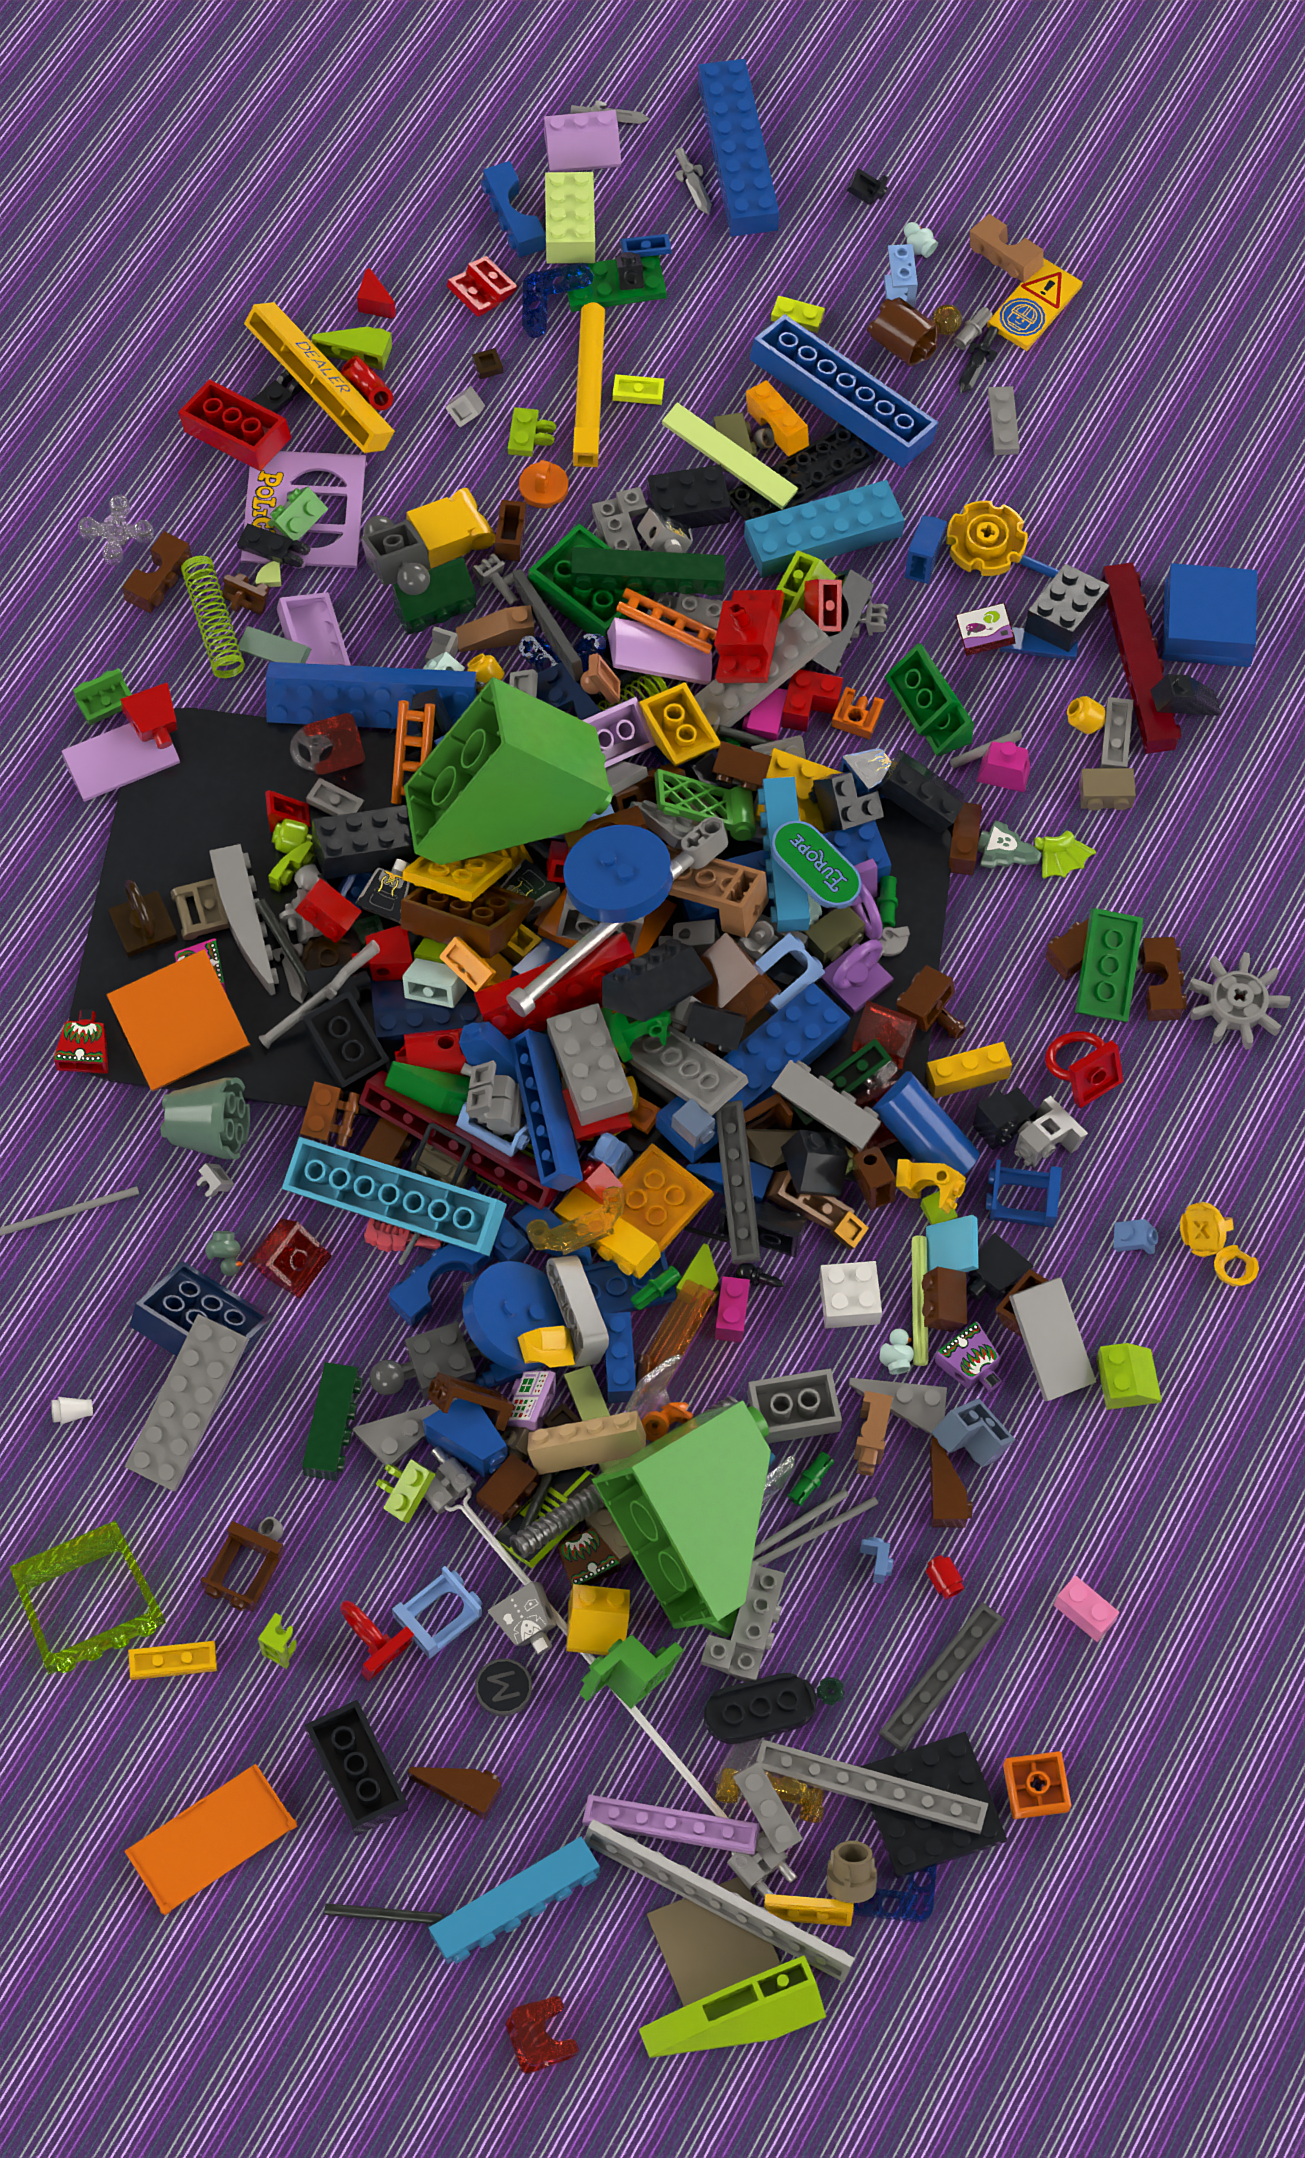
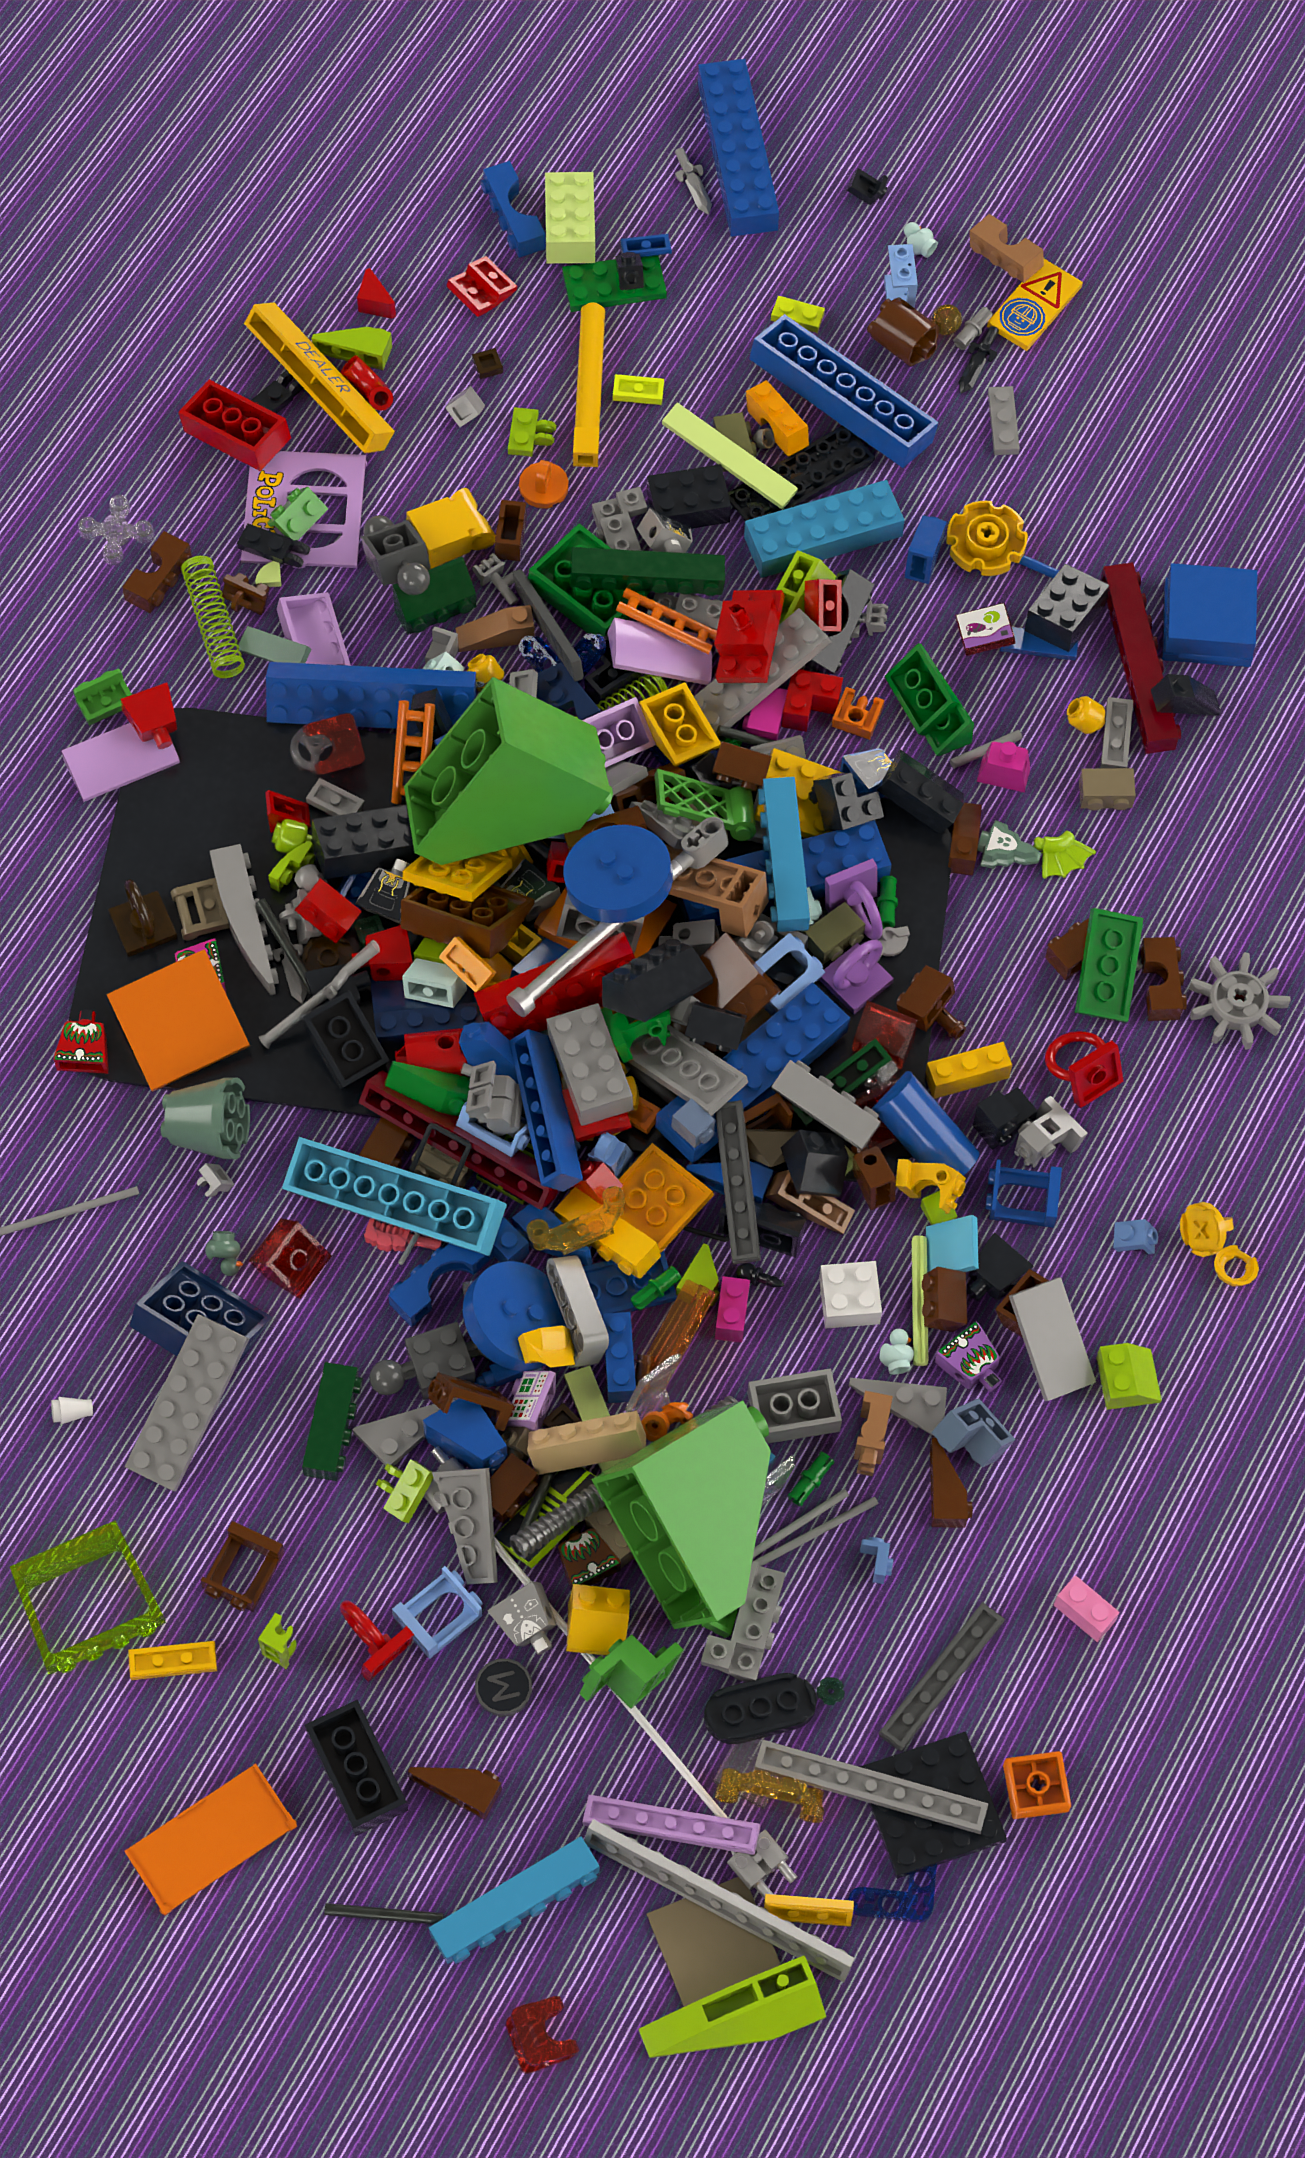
(271, 1528): light grey hinge -> none
(323, 1112): dark orange brick -> none
(470, 1515): none -> light grey wing
(546, 287): clear blue beam -> none
(582, 141): lavender slope -> none
(601, 679): nougat tile -> none
(622, 115): light grey sword -> none
(767, 1807): light grey plate -> none
(816, 864): green tile -> none
(849, 1230): tile -> none
(851, 1872): dark tan piece -> none
(945, 1577): red brick -> none

